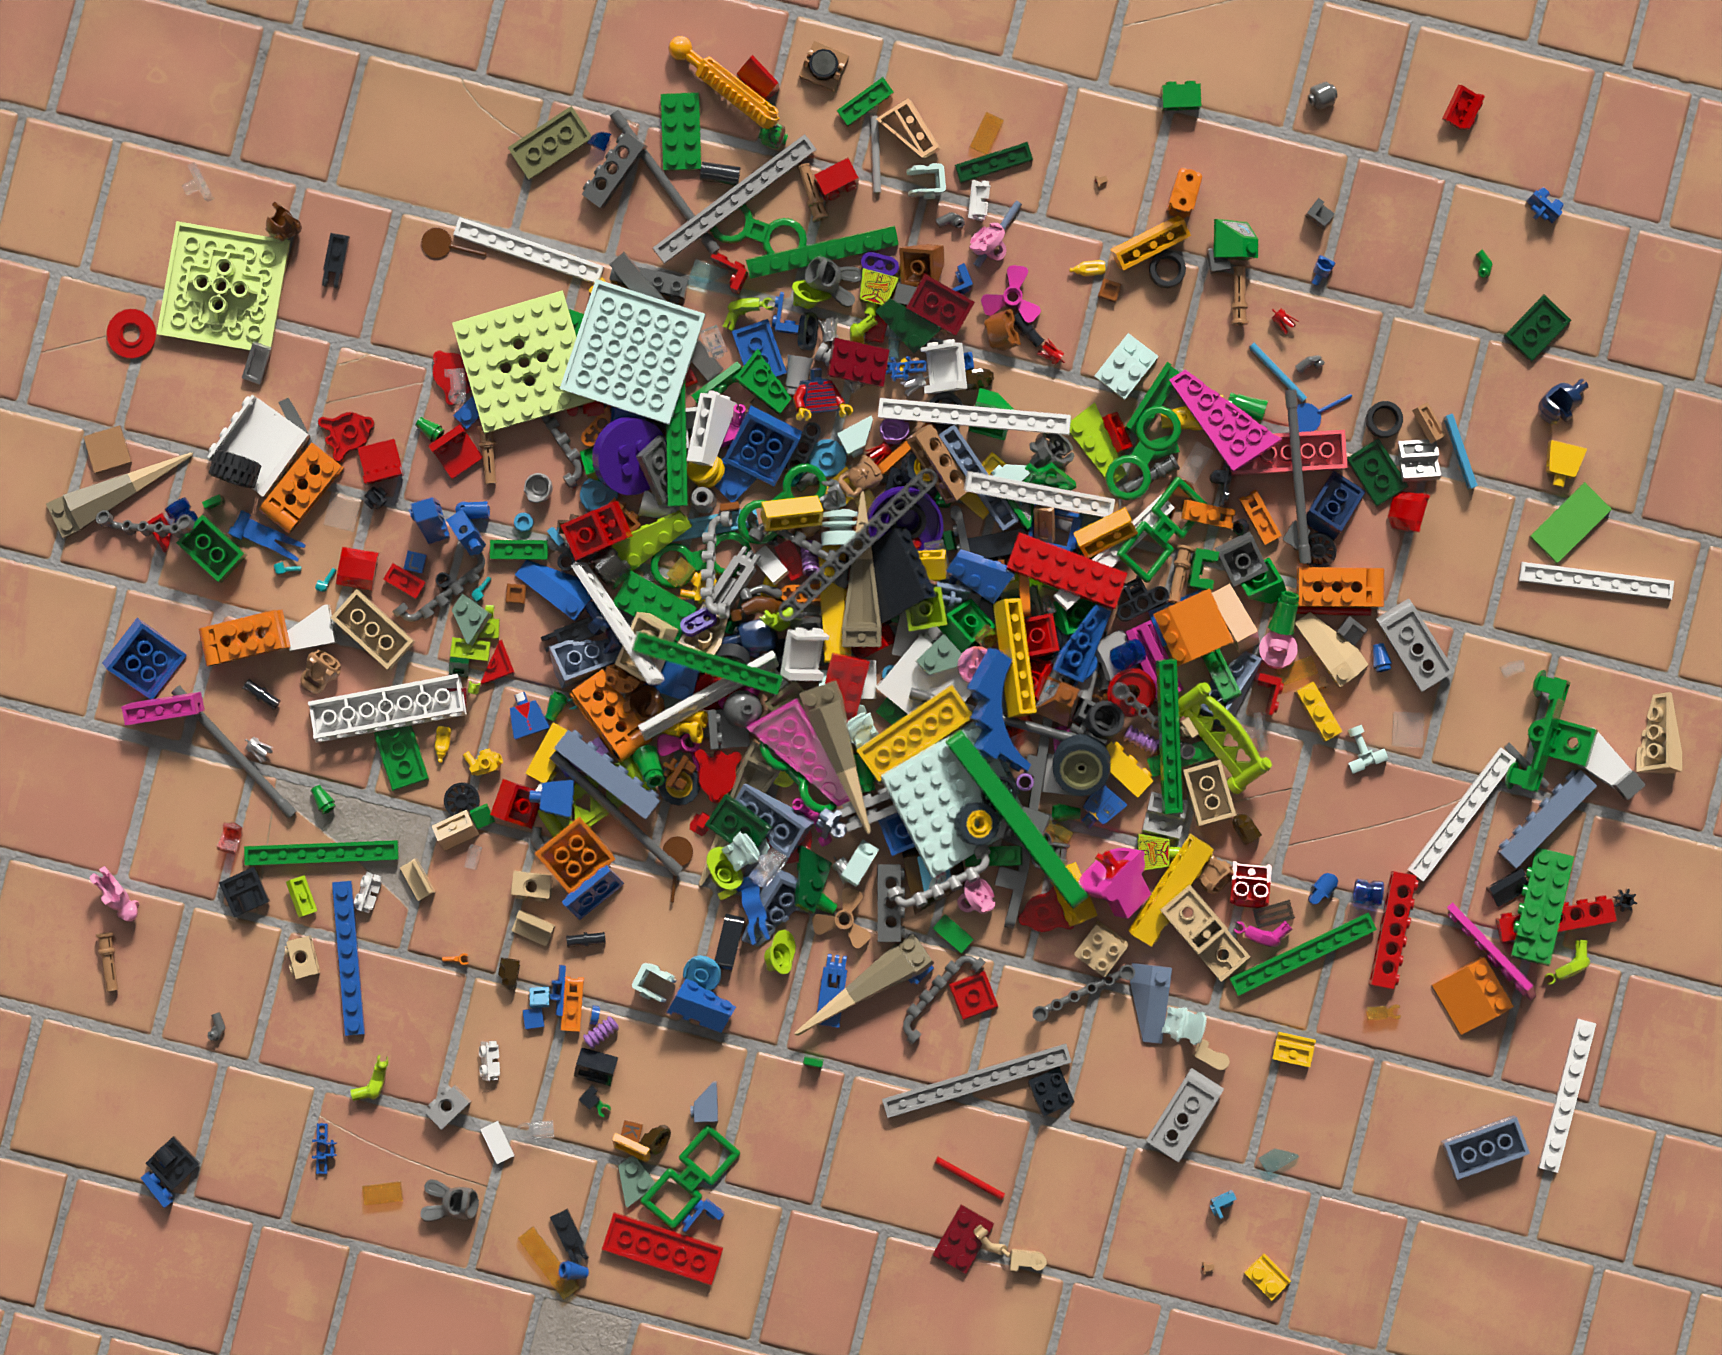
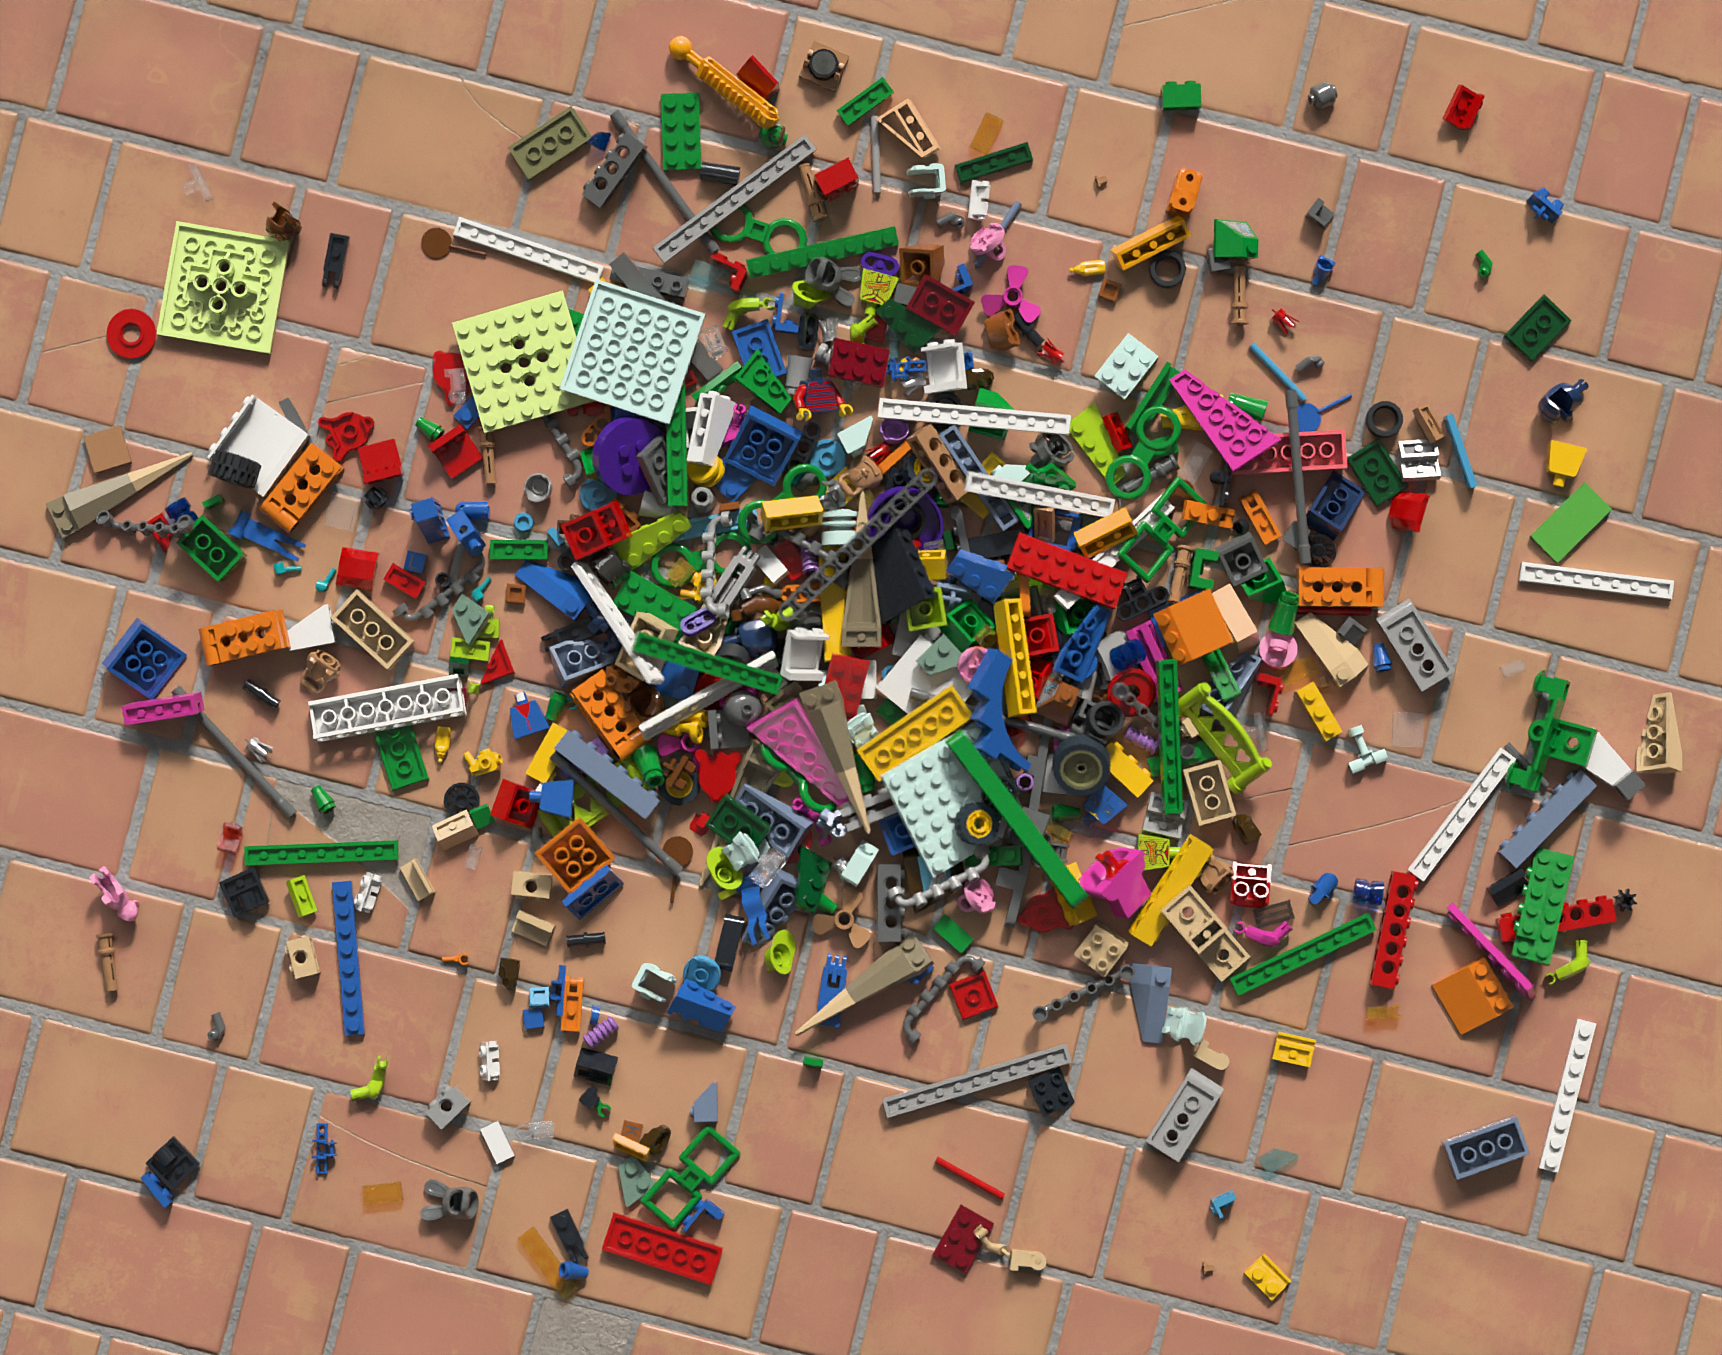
(256, 362): flat silver tile -> none

